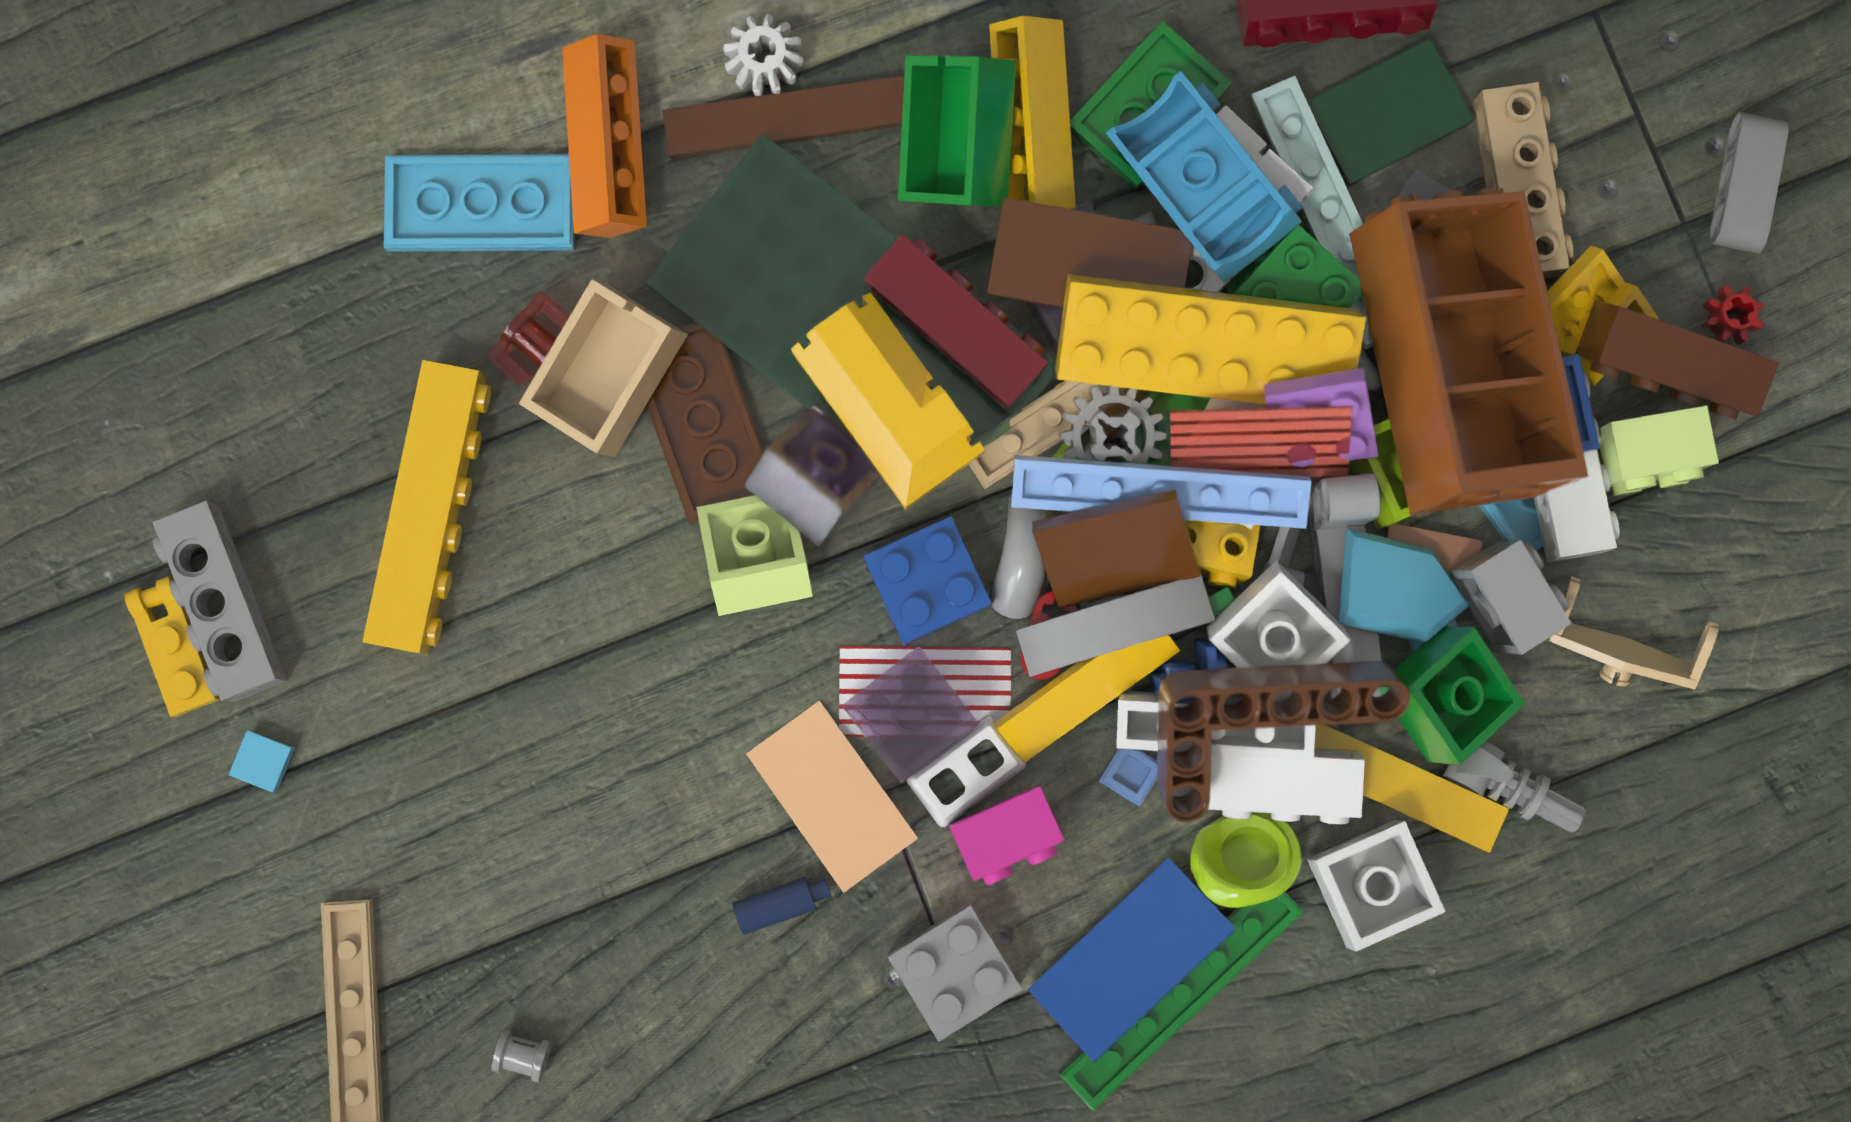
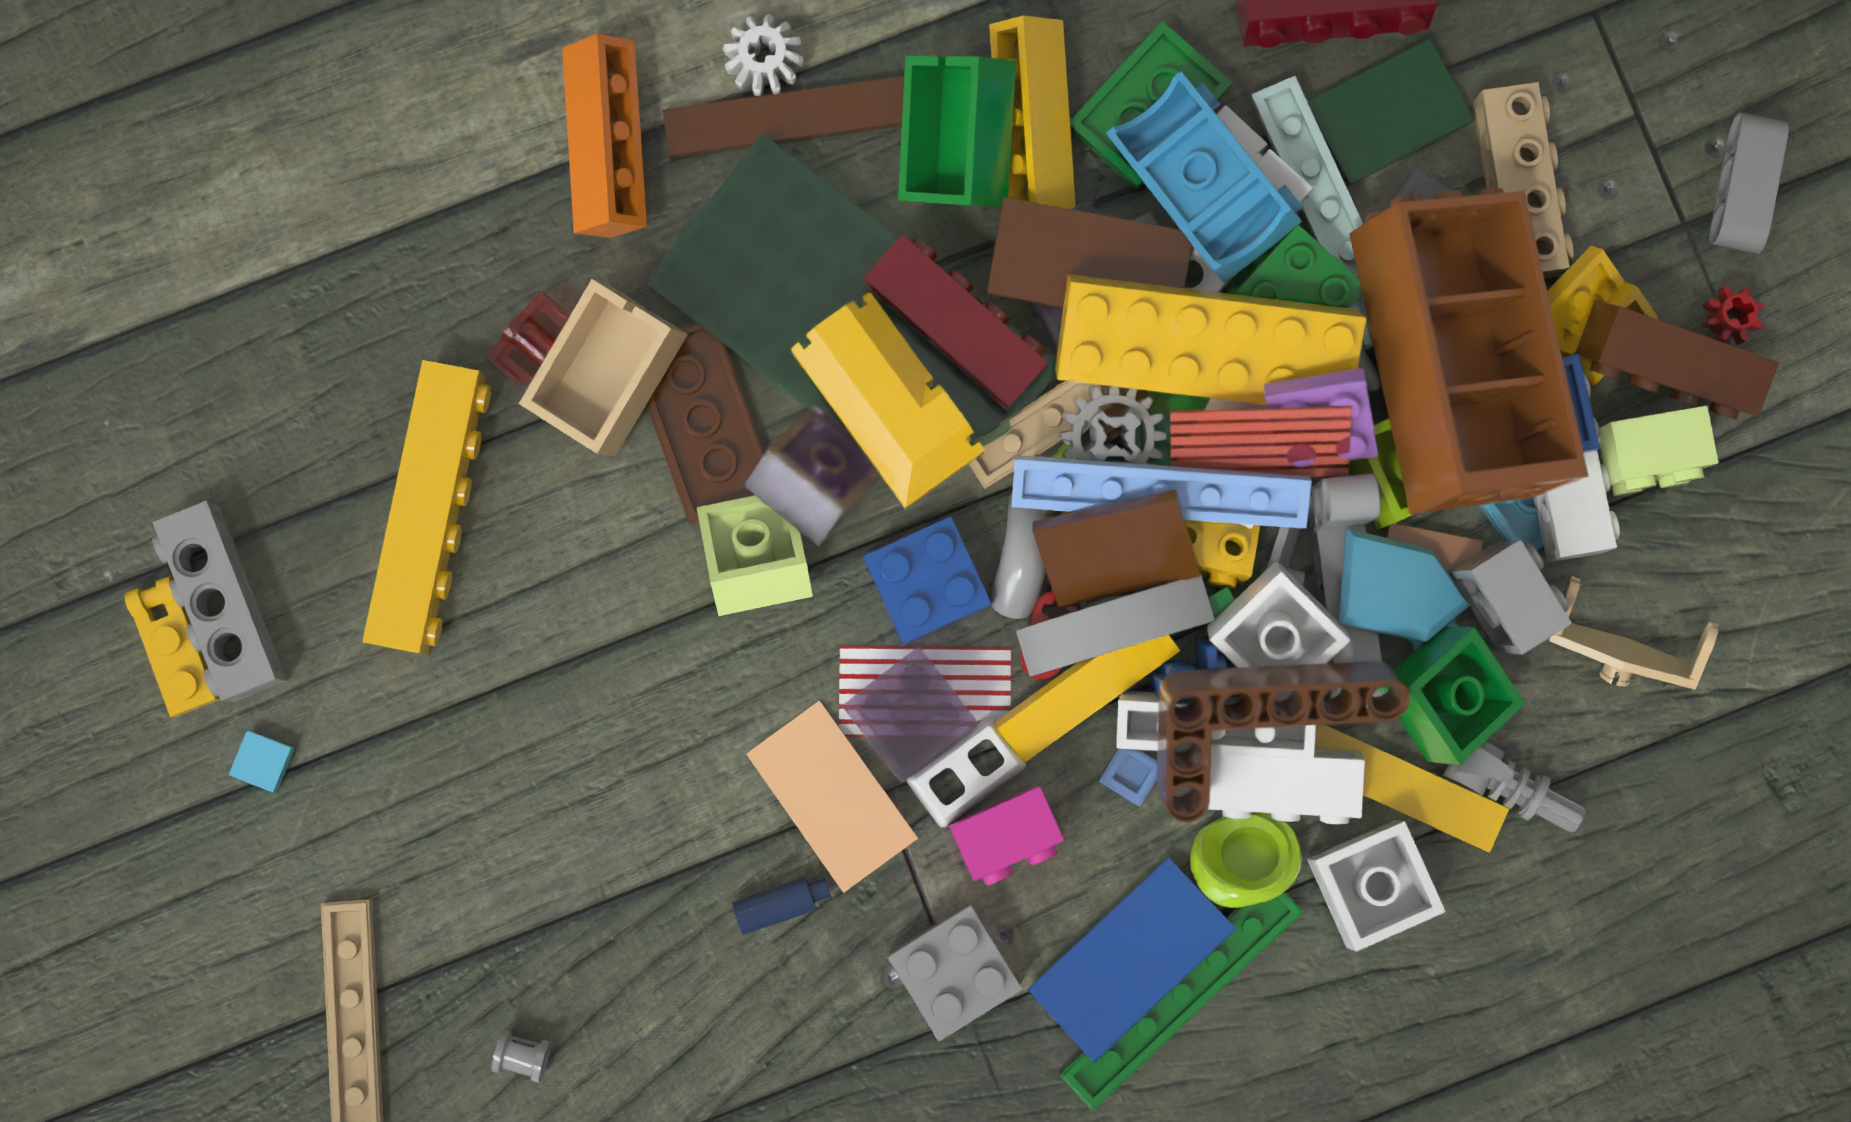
(478, 203): medium azure tile -> none

